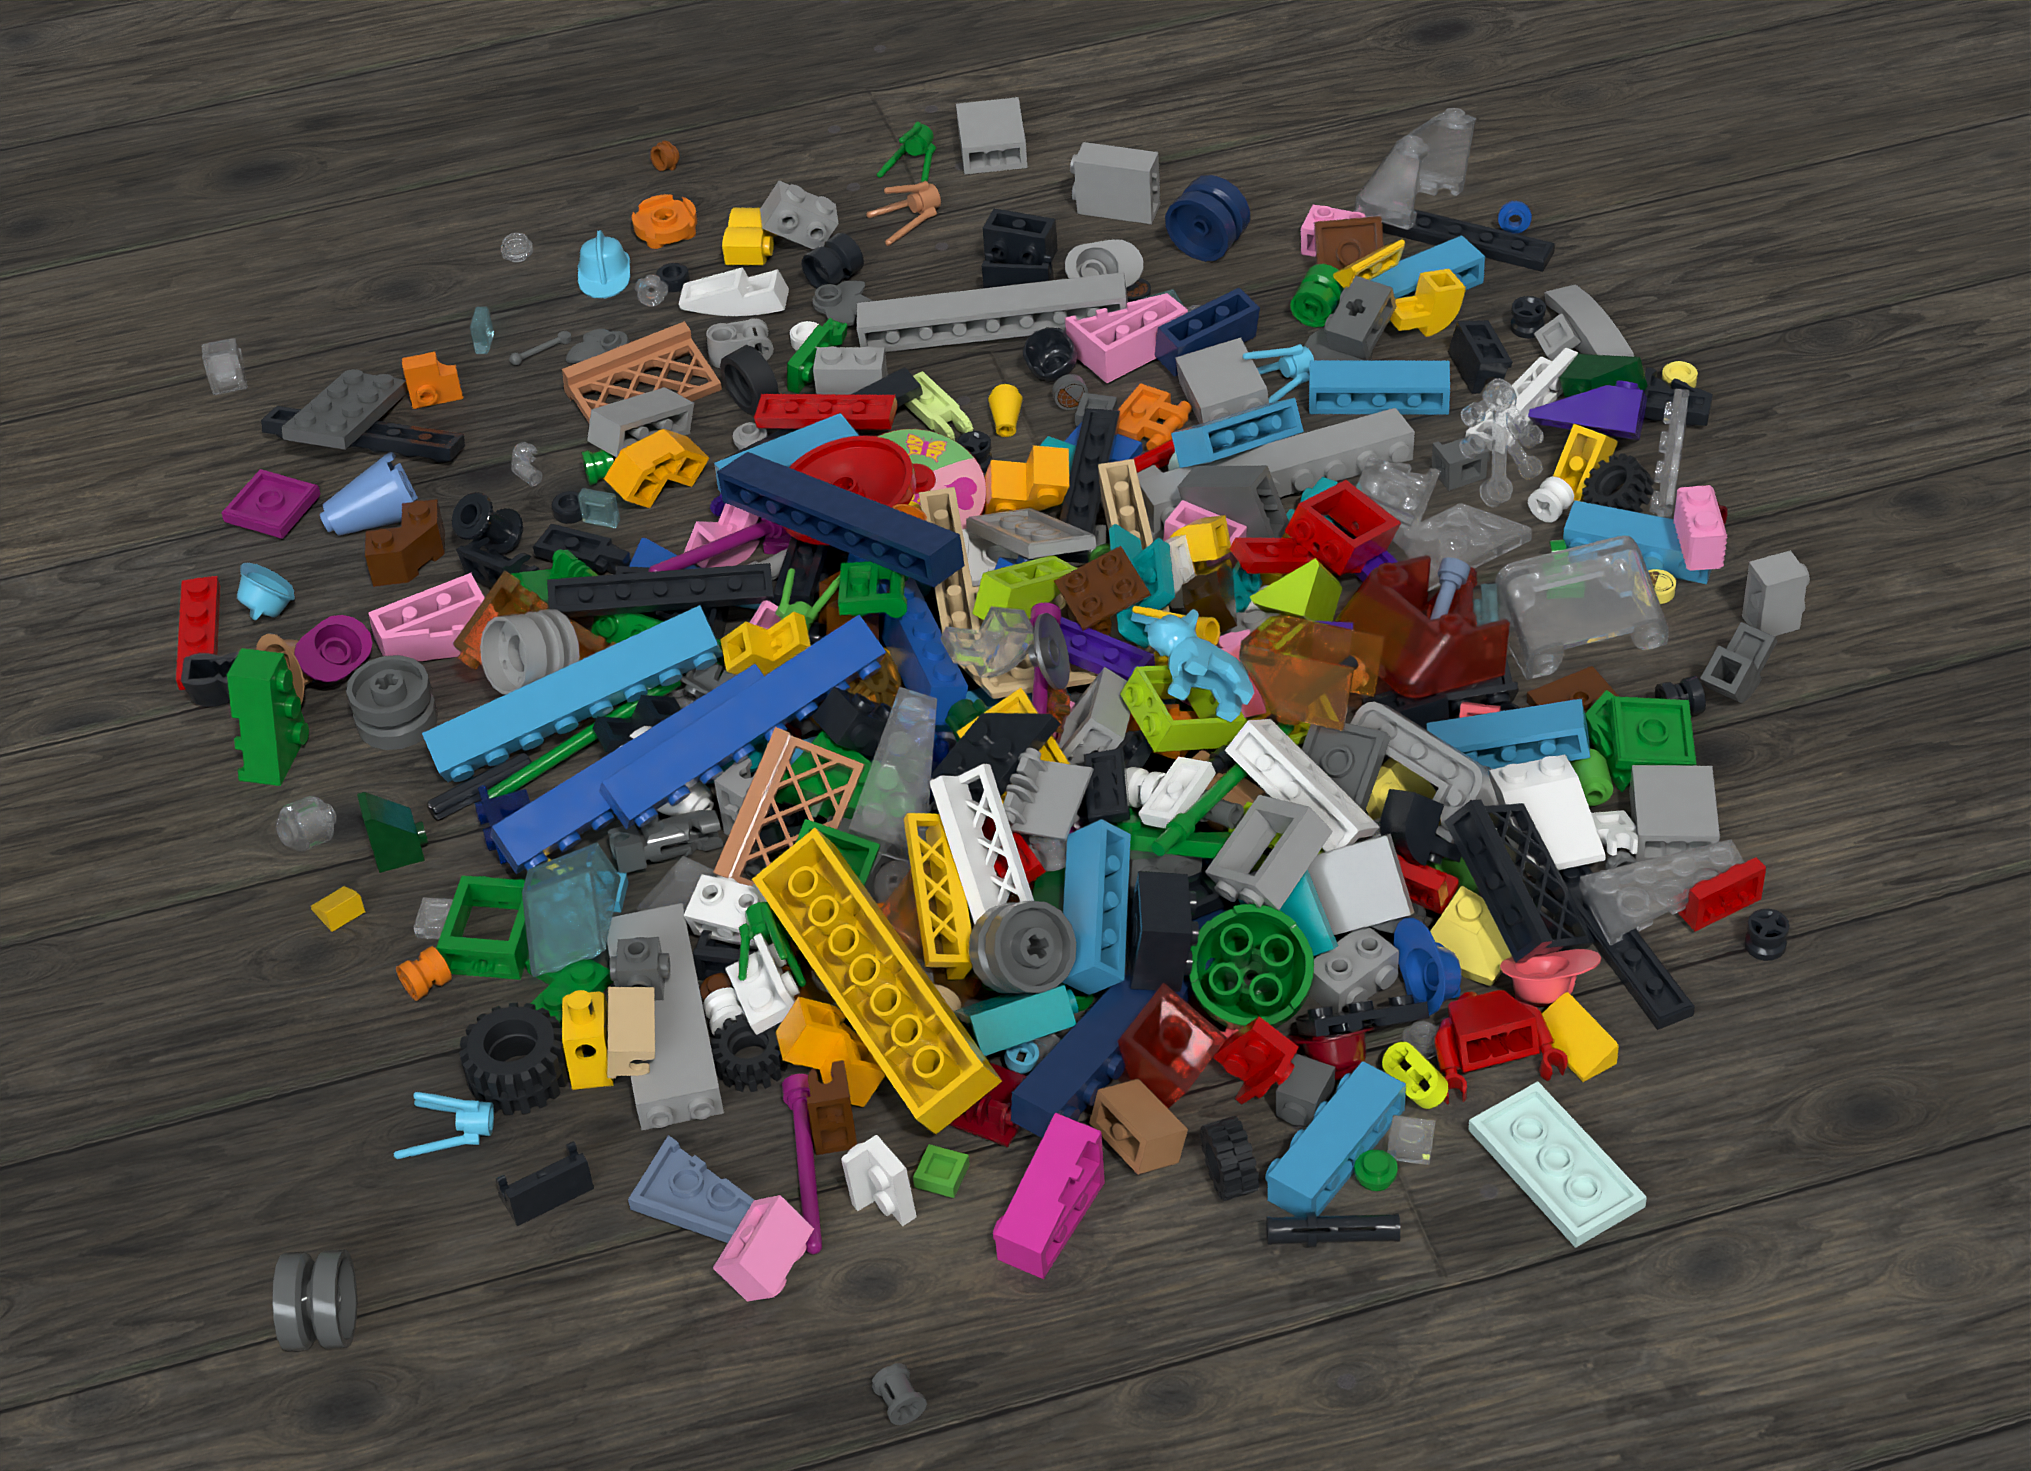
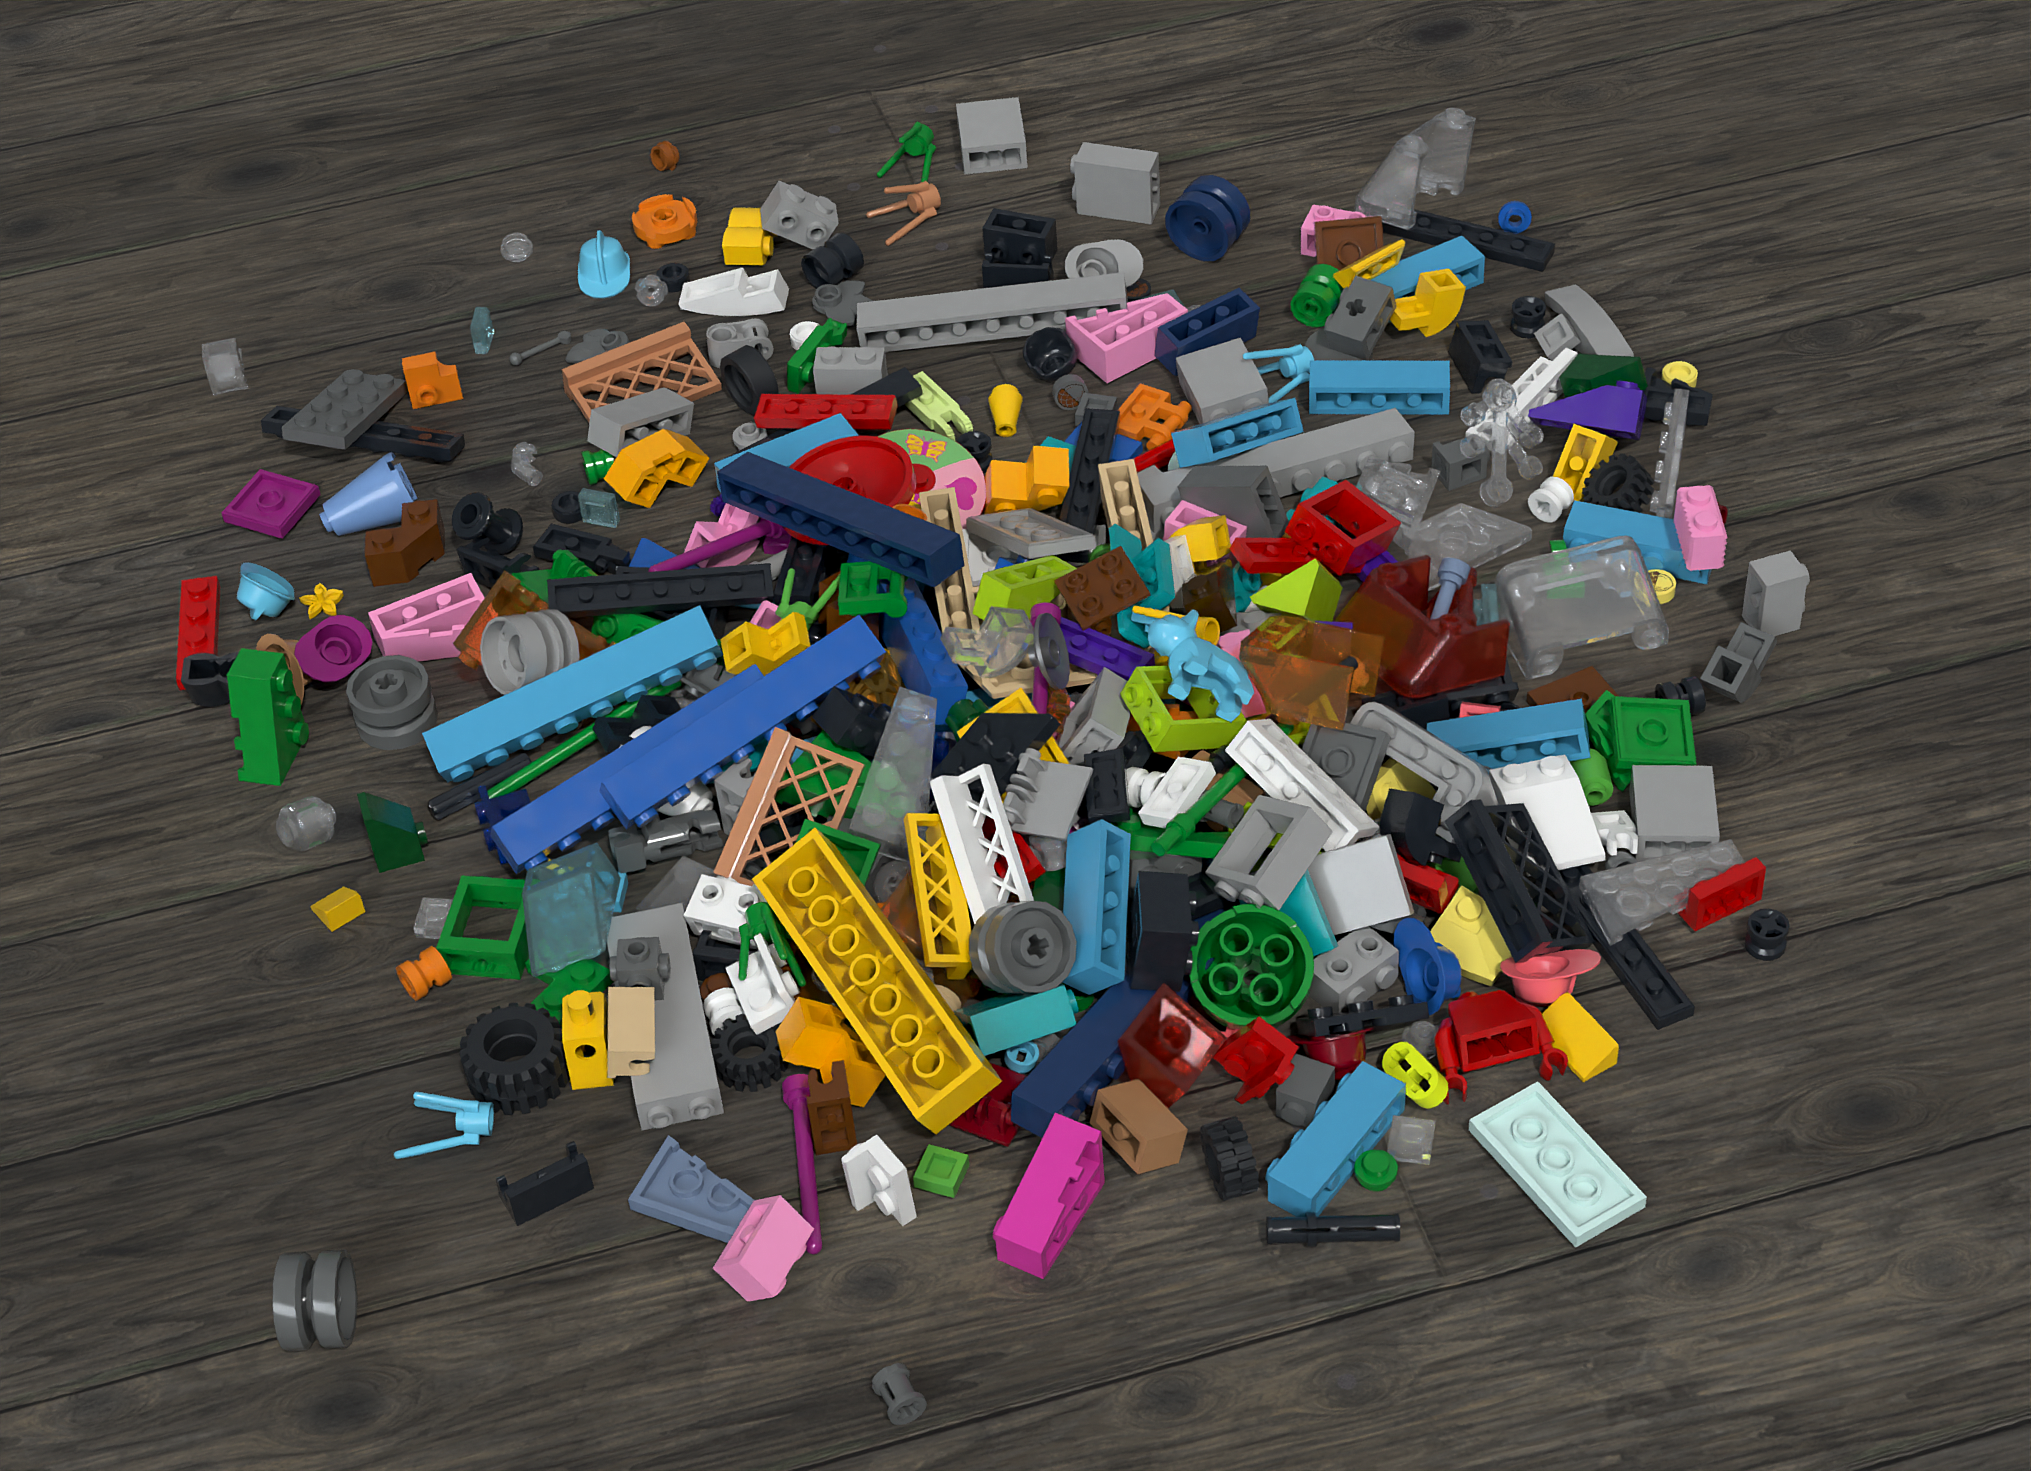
(322, 600): none -> yellow plant

